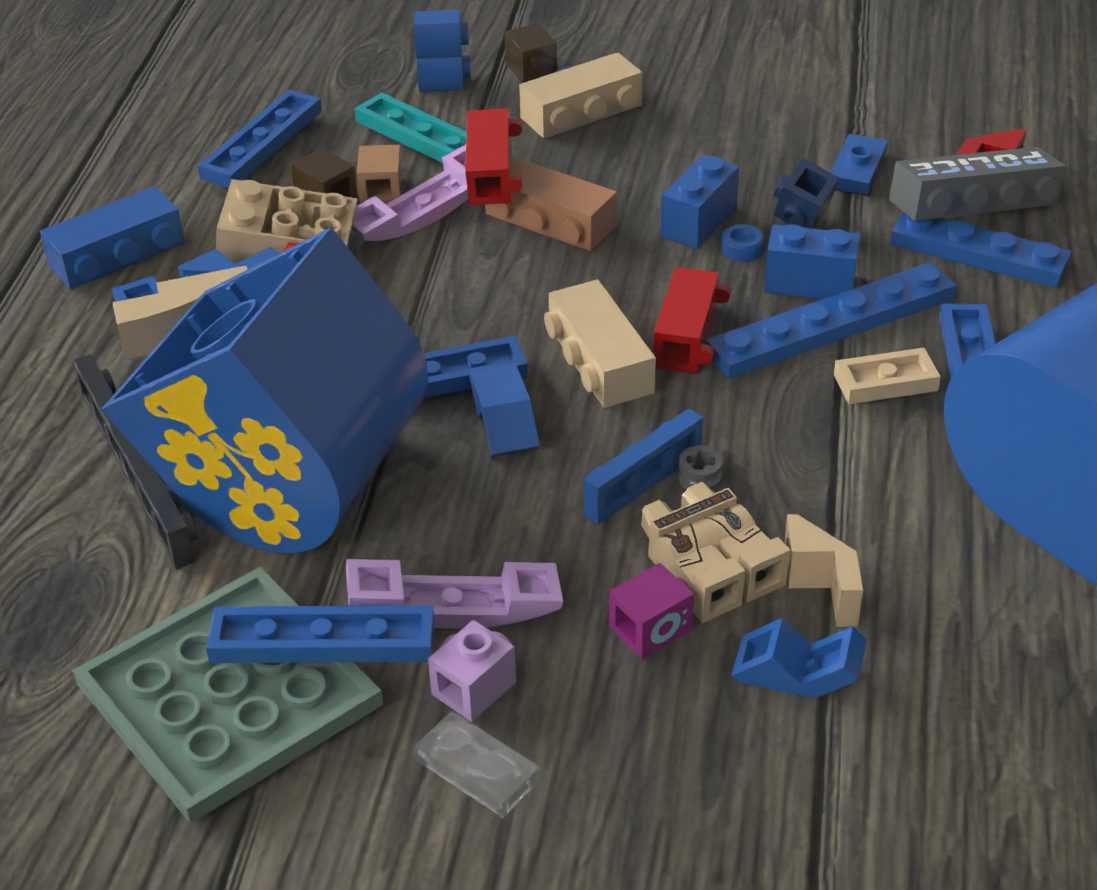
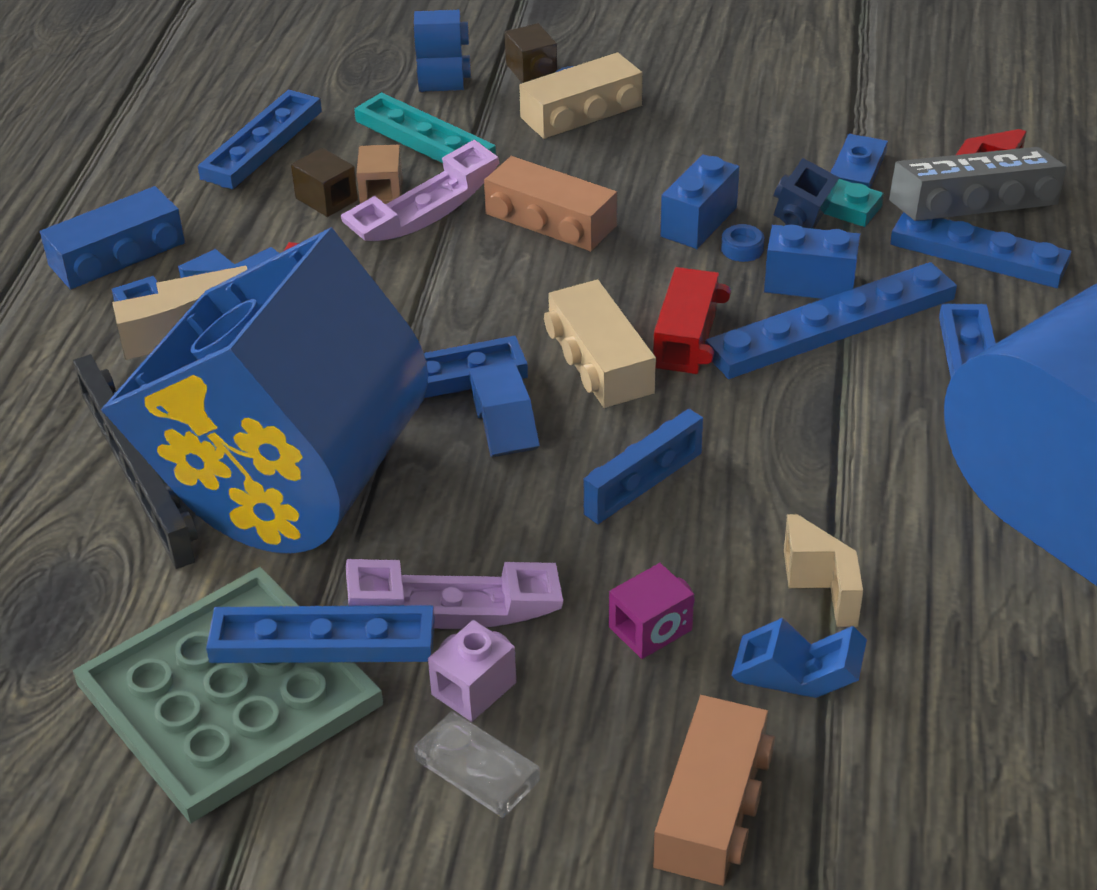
(271, 216): tan slope -> none
(490, 156): red brick -> none
(700, 457): dark grey bush -> none
(713, 791): none -> nougat brick
(714, 548): tan hips -> none
(855, 203): none -> teal plate
(886, 375): tan plate -> none

